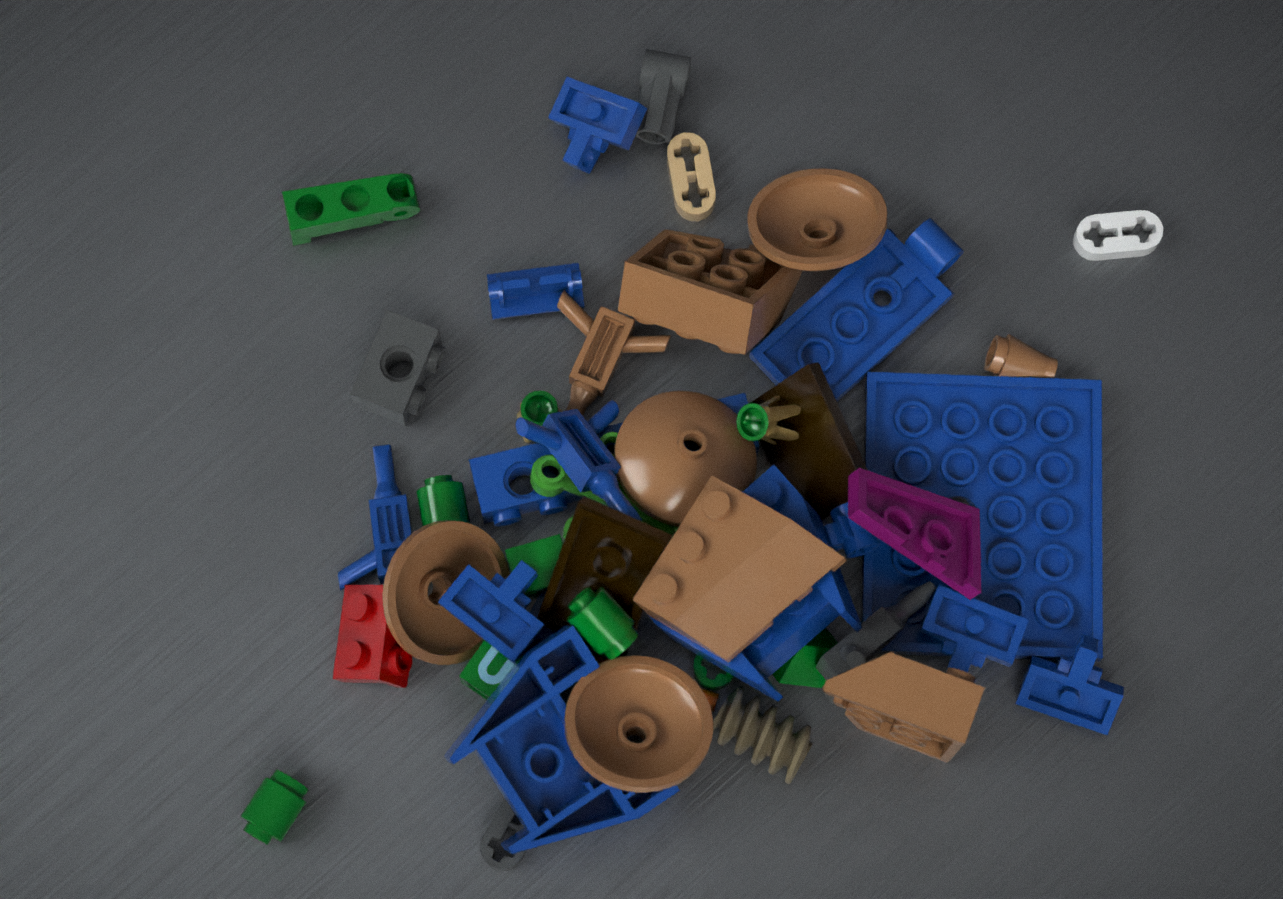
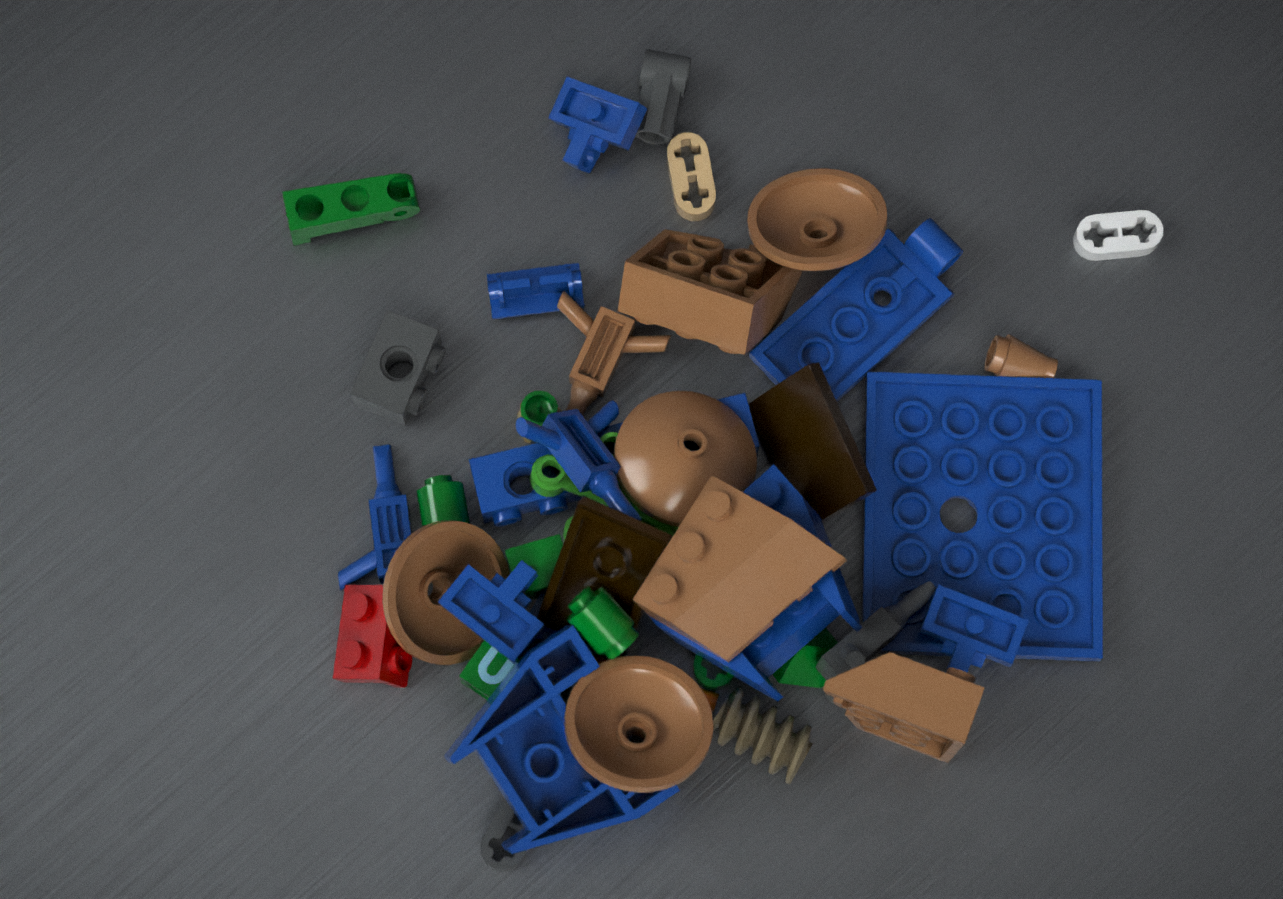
(274, 807): green brick -> none
(760, 421): piece -> none
(848, 534): blue gear -> none
(921, 526): magenta wing -> none
(1072, 689): blue hinge -> none

